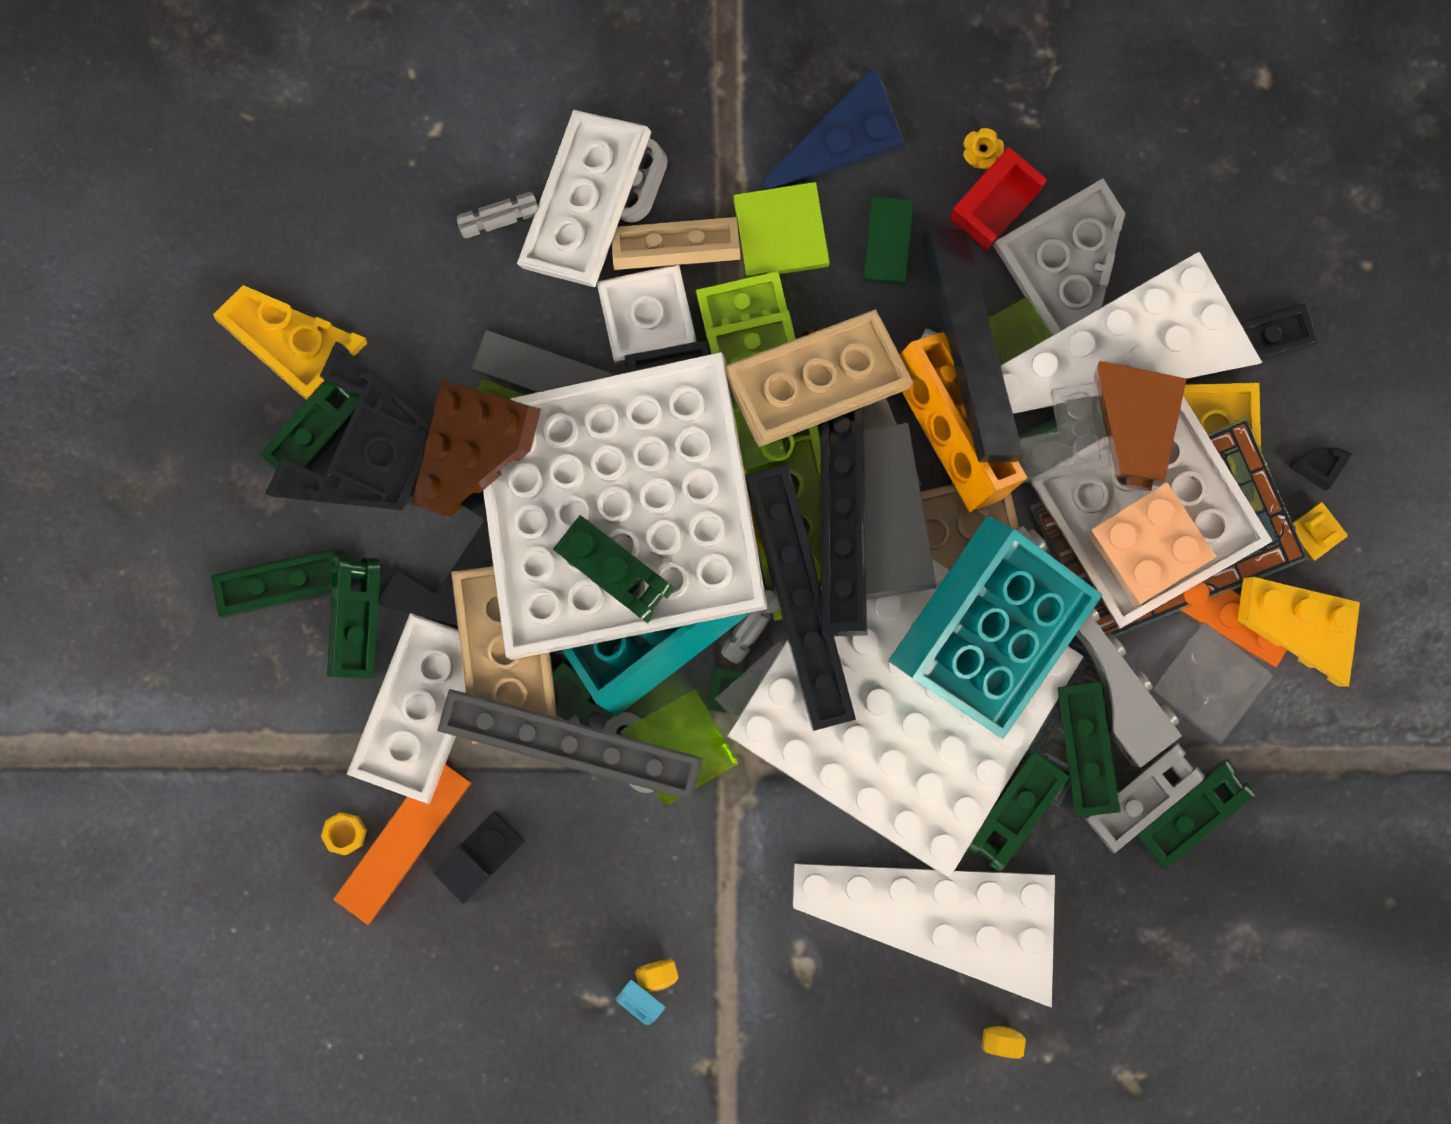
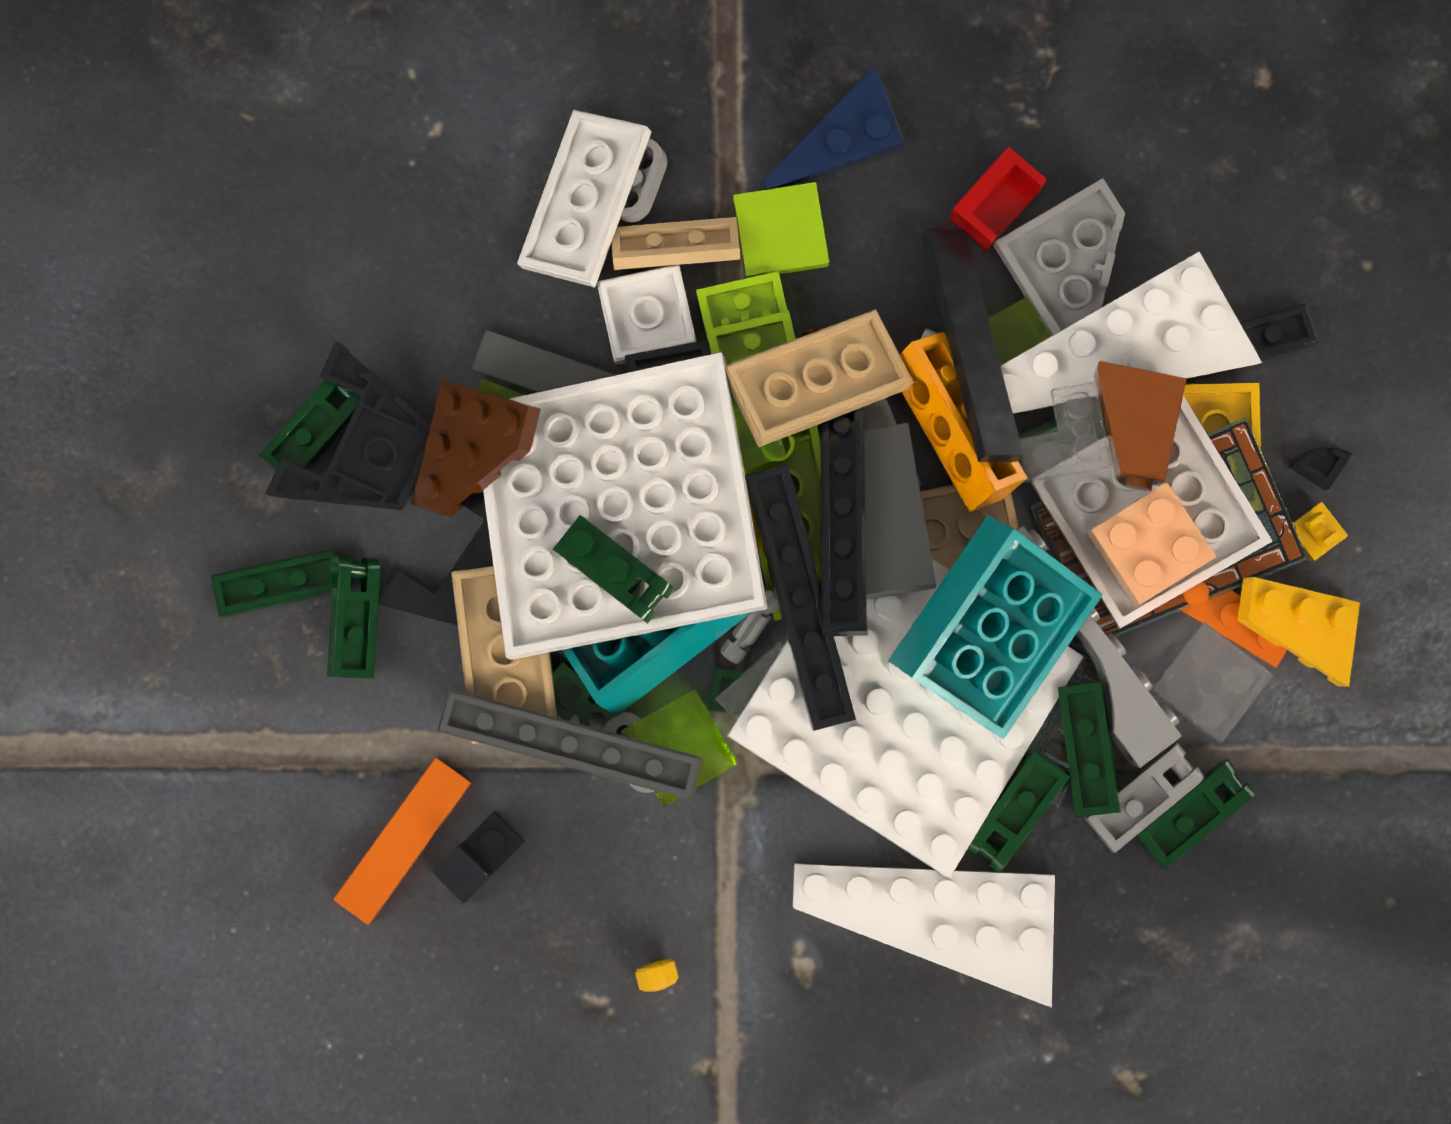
(284, 338): yellow wing -> none
(343, 833): yellow tile -> none
(401, 736): white tile -> none
(497, 215): light grey axle -> none
(639, 1003): medium azure tile -> none
(888, 240): dark green tile -> none
(975, 156): yellow plate -> none
(1003, 1042): yellow tile -> none

